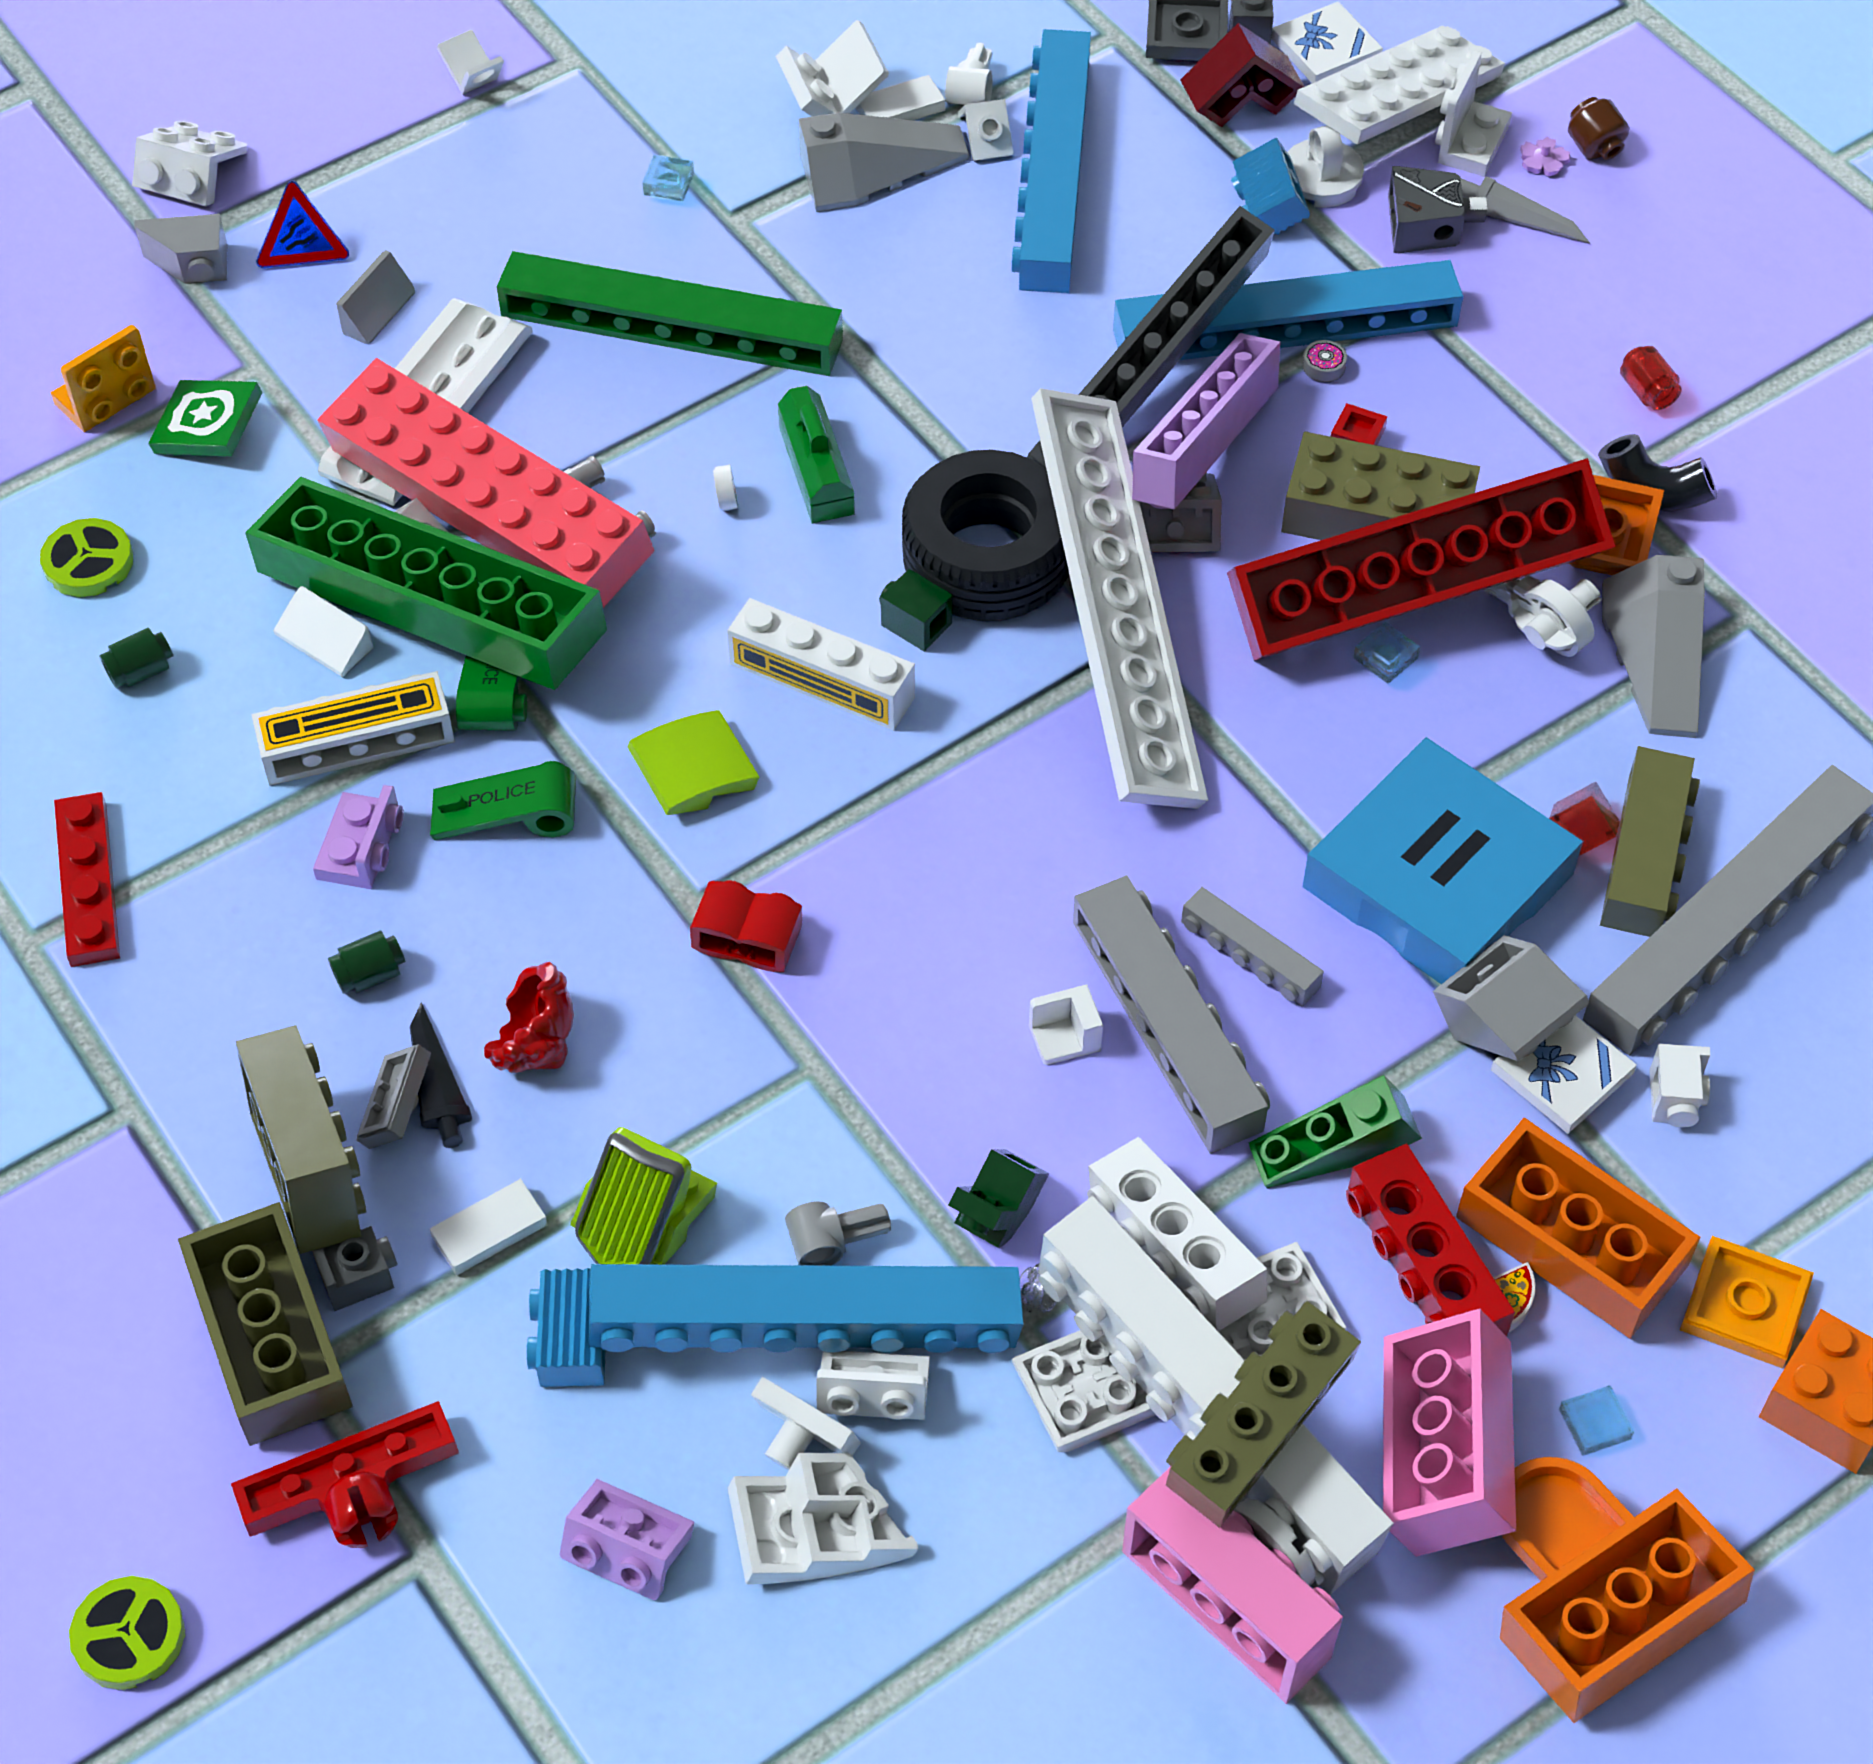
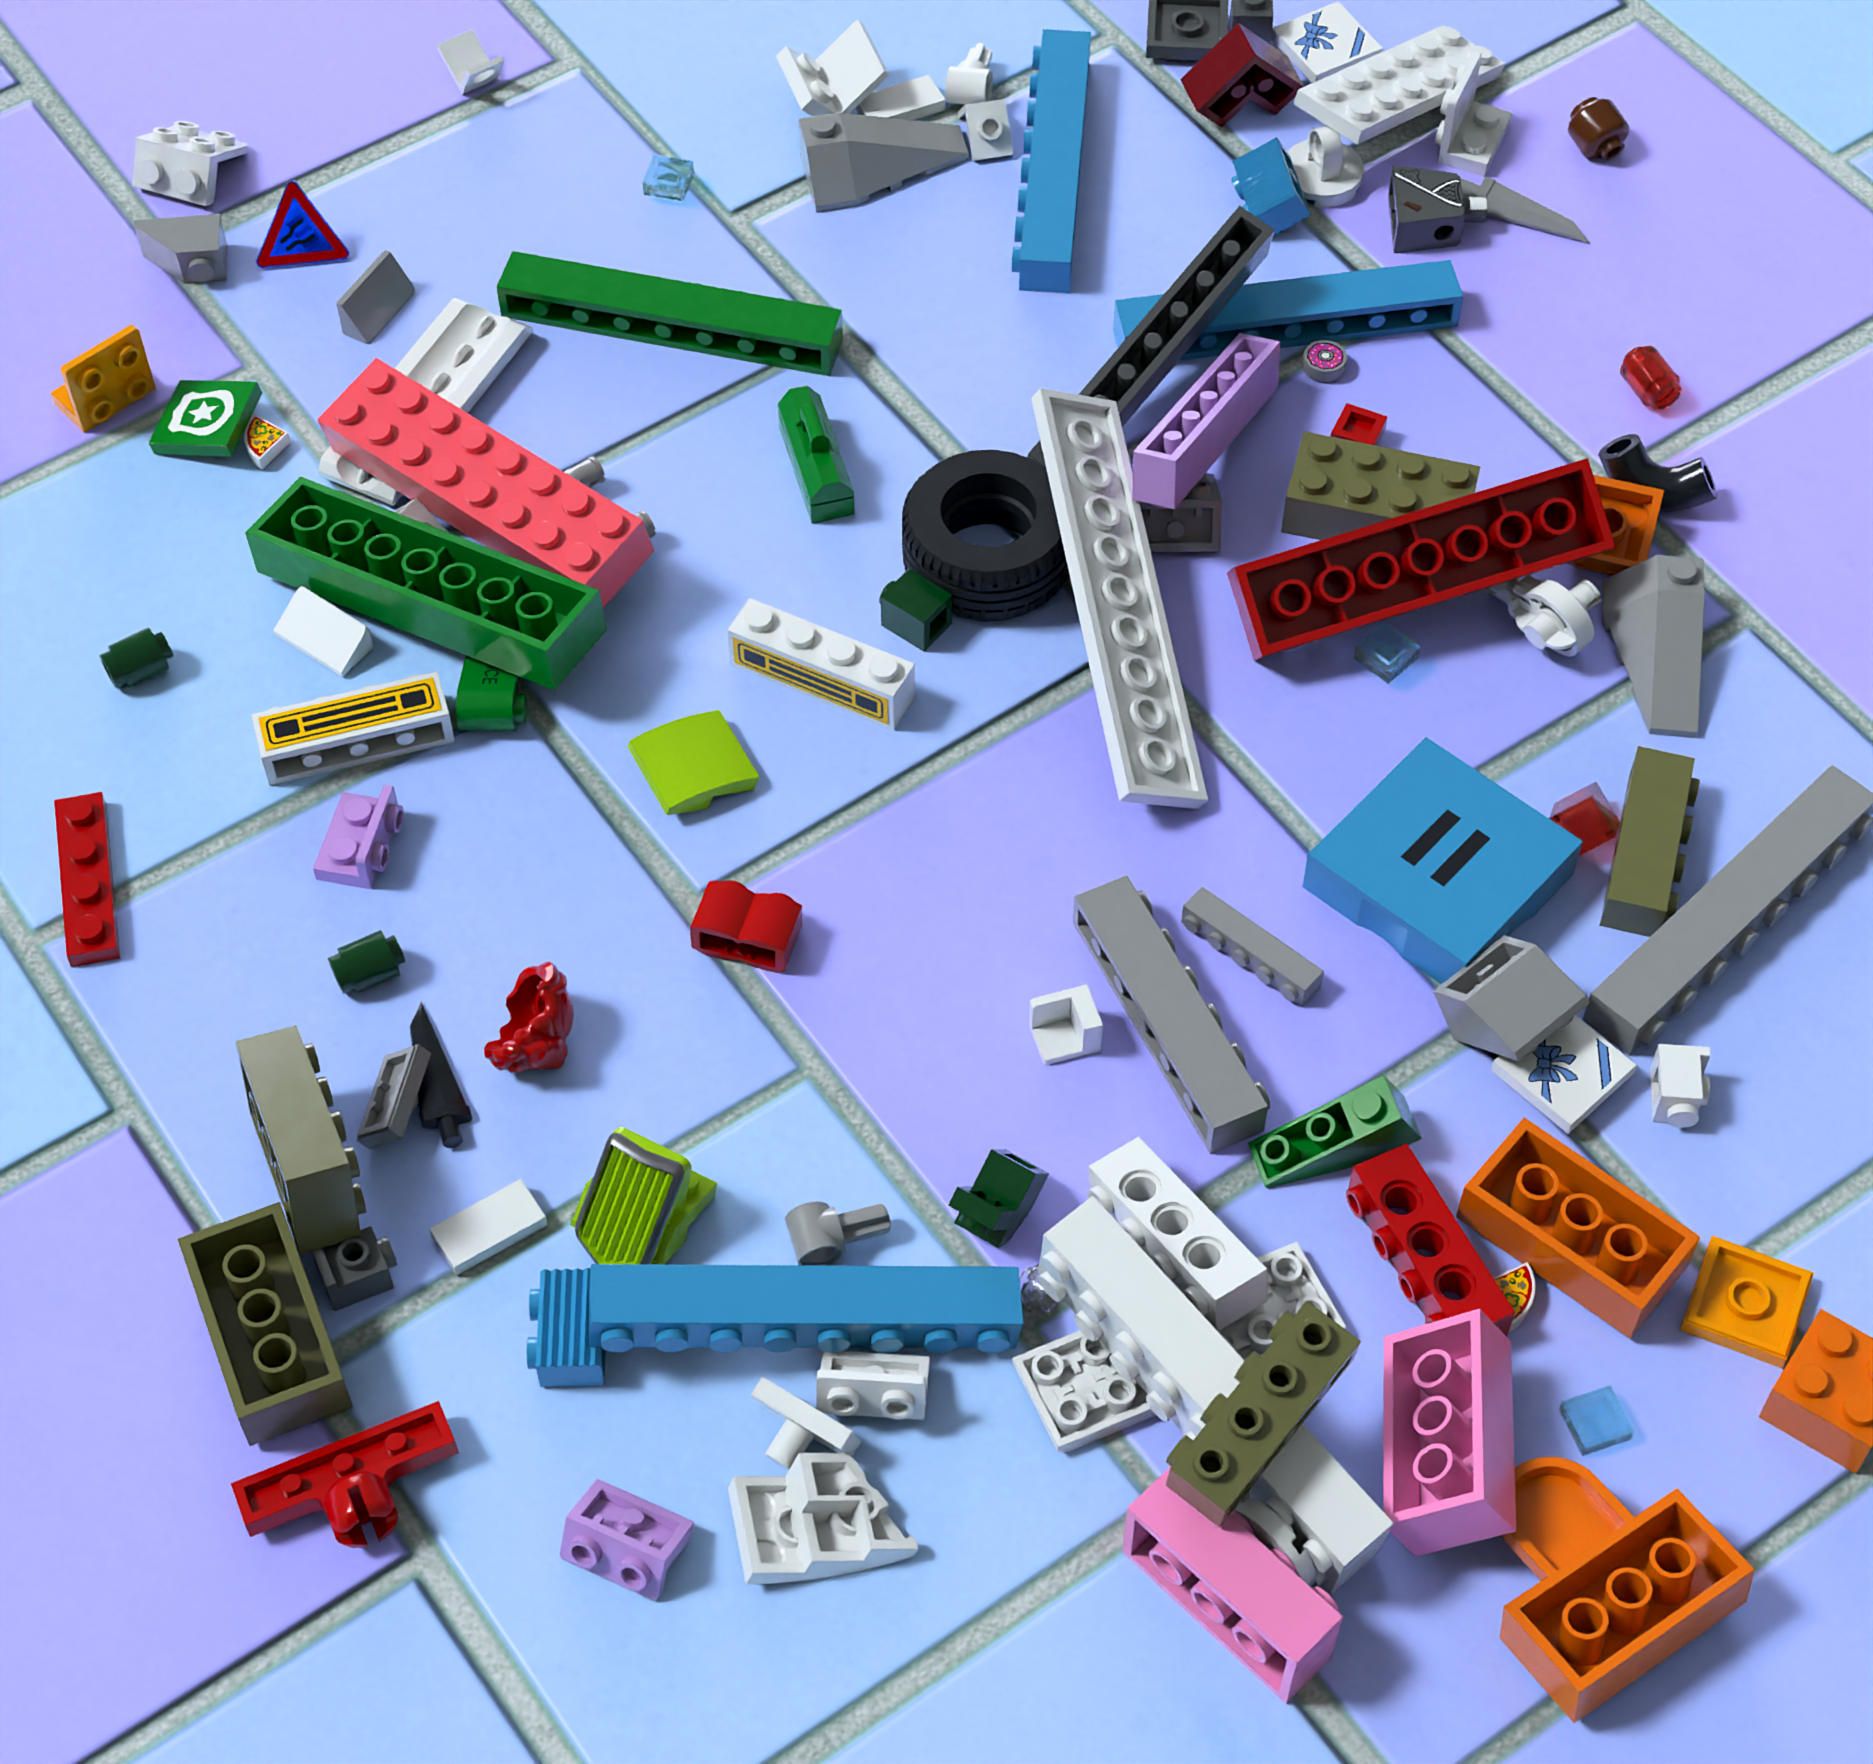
(86, 557): lime tile -> none
(127, 1632): lime tile -> none
(264, 441): none -> tile
(536, 795): green door -> none
(725, 487): white tile -> none
(1544, 157): lavender plant -> none

